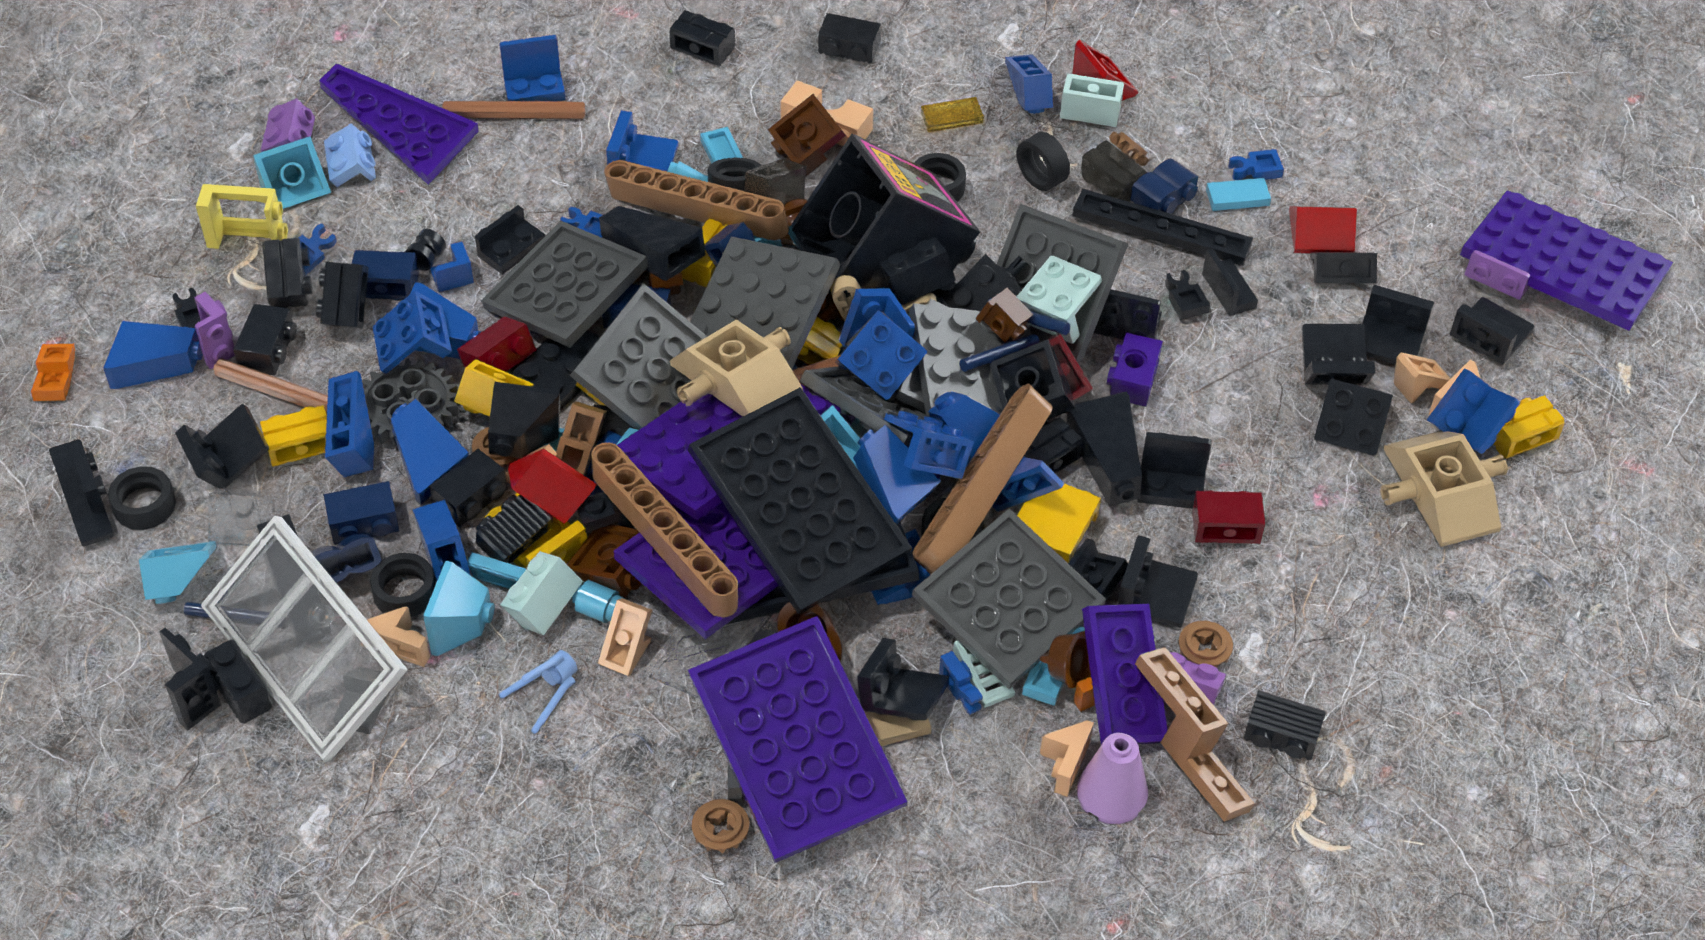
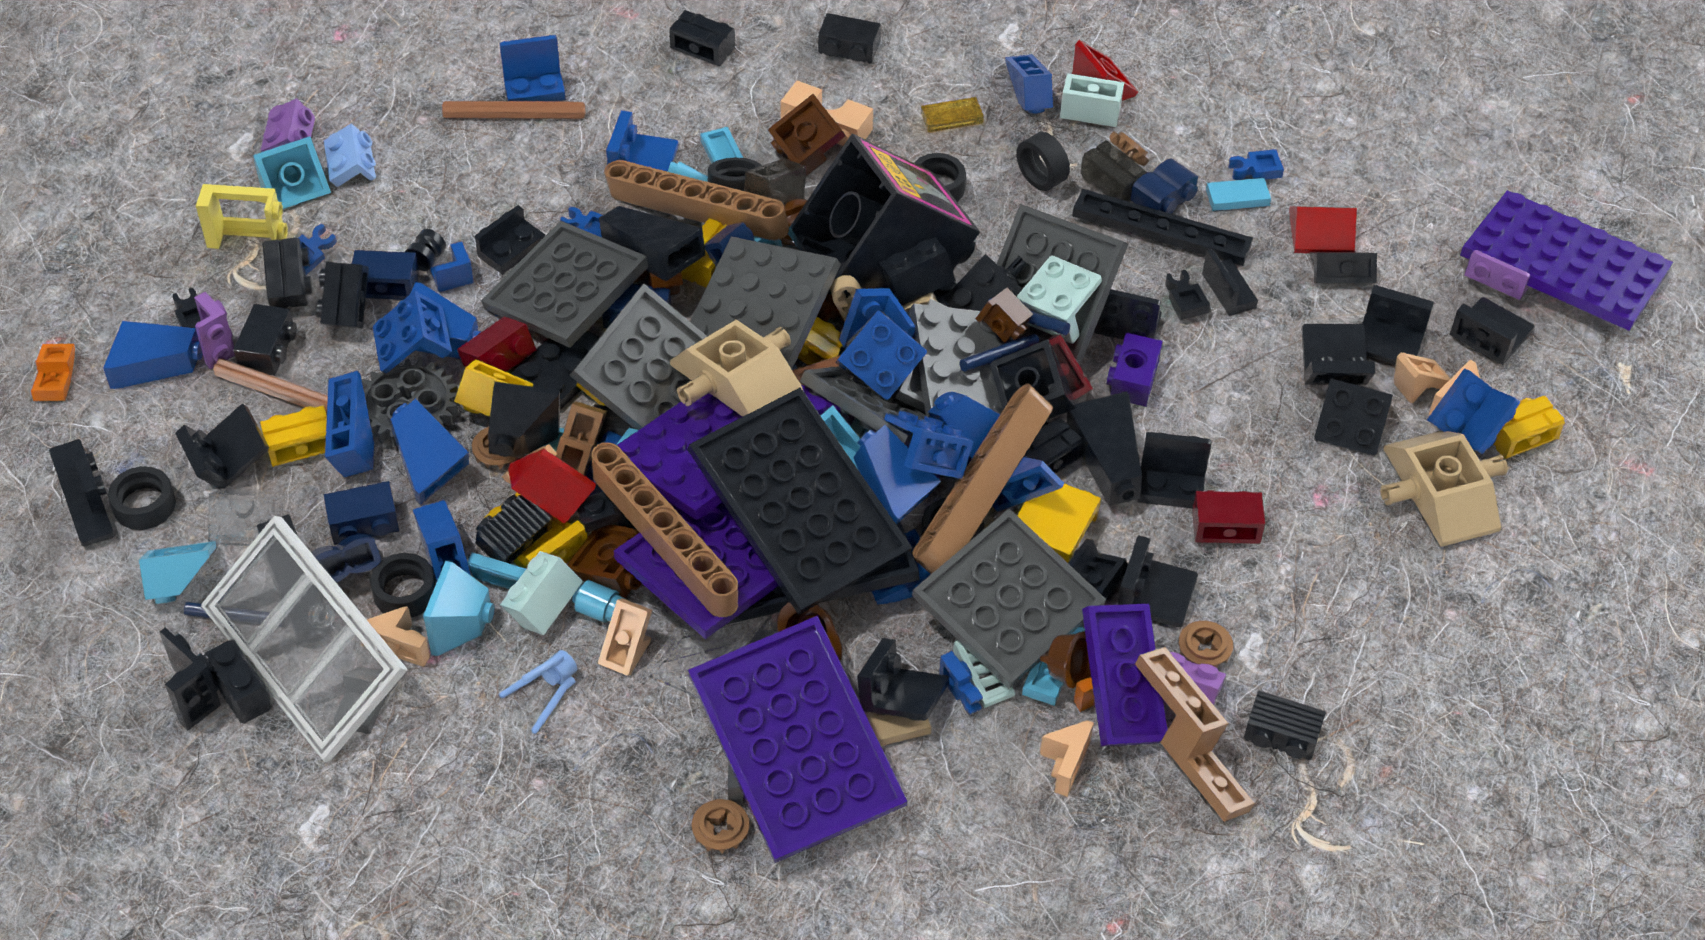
(411, 128): dark purple wing -> none
(470, 486): black brick -> none
(1114, 781): lavender cone -> none

